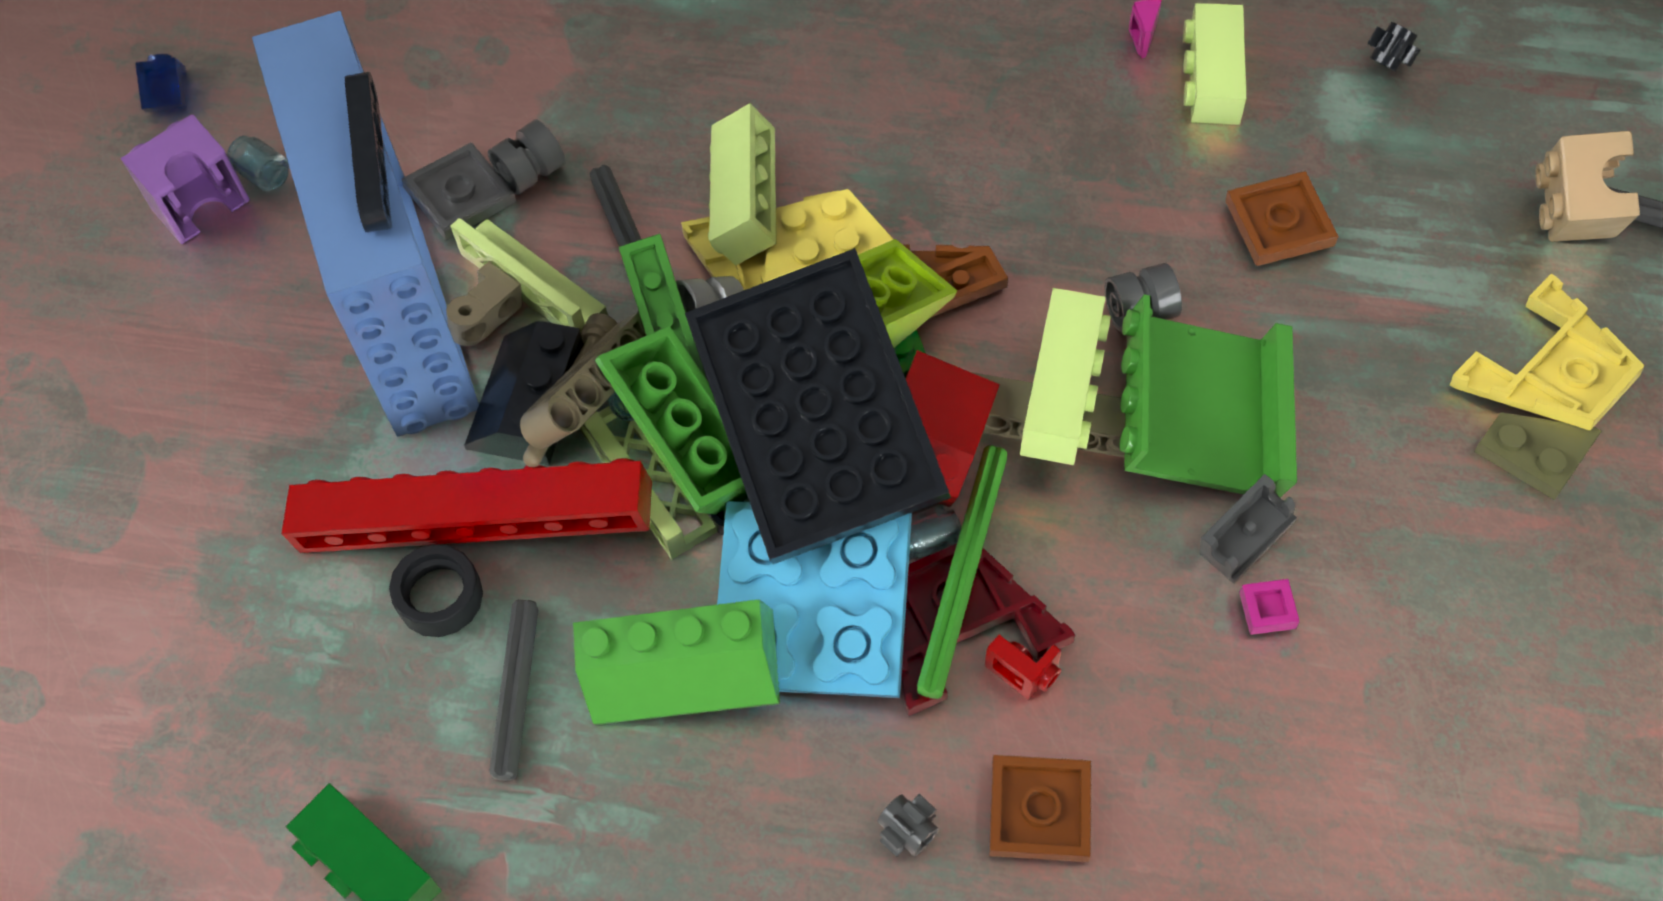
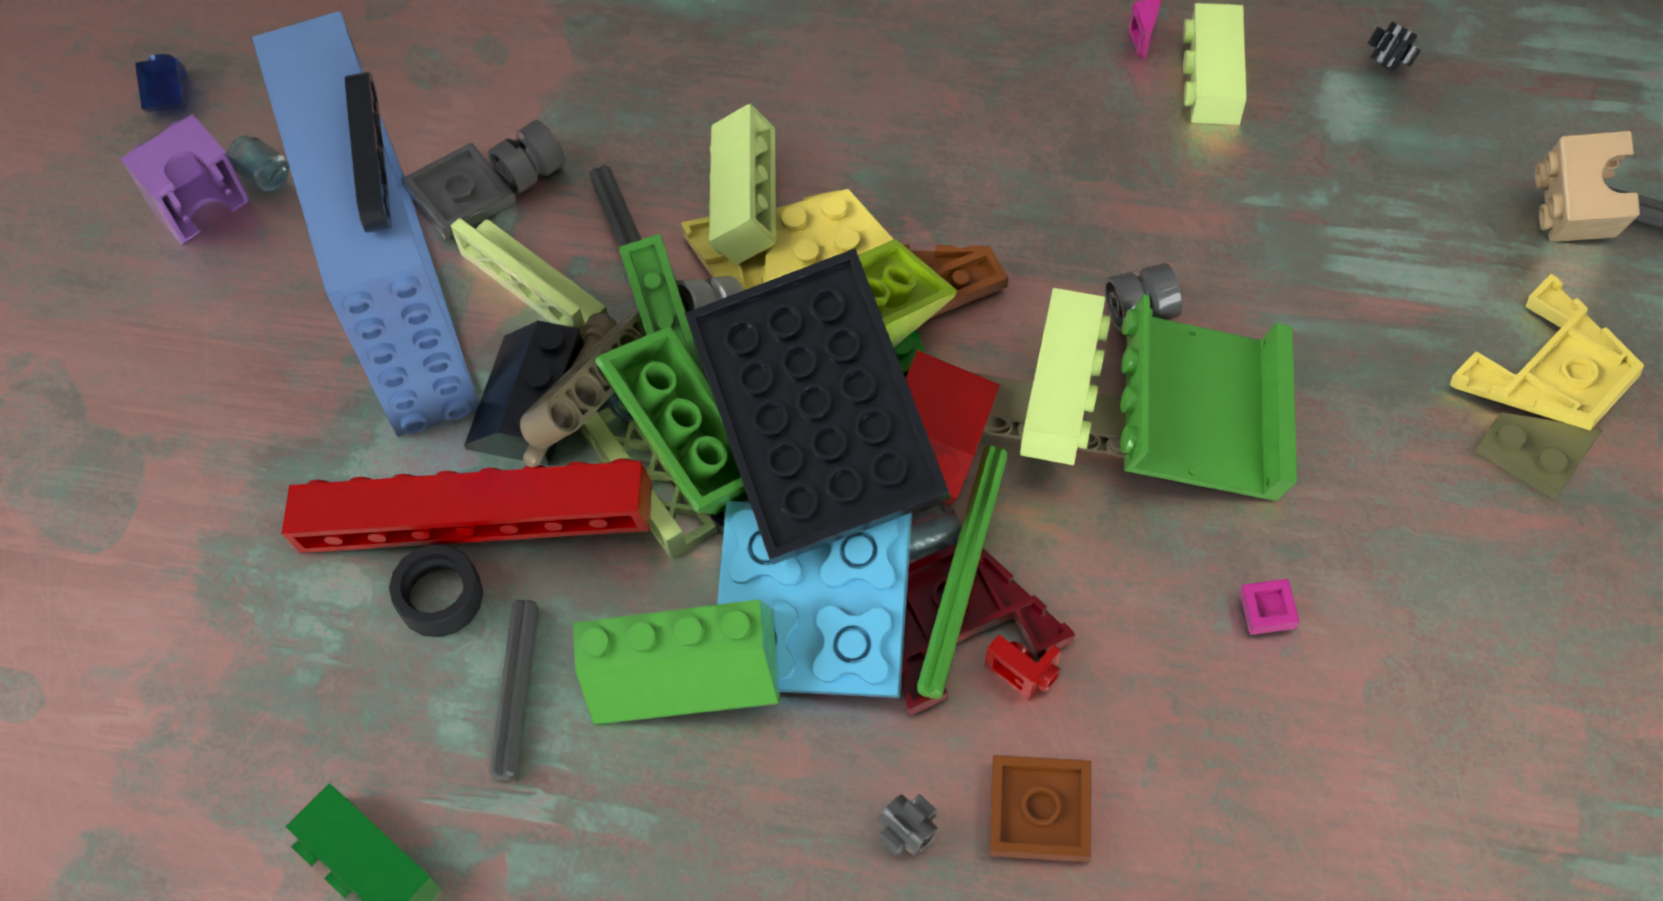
(484, 307): dark tan leg -> none
(1247, 529): dark grey hinge -> none
(1281, 218): dark orange plate -> none

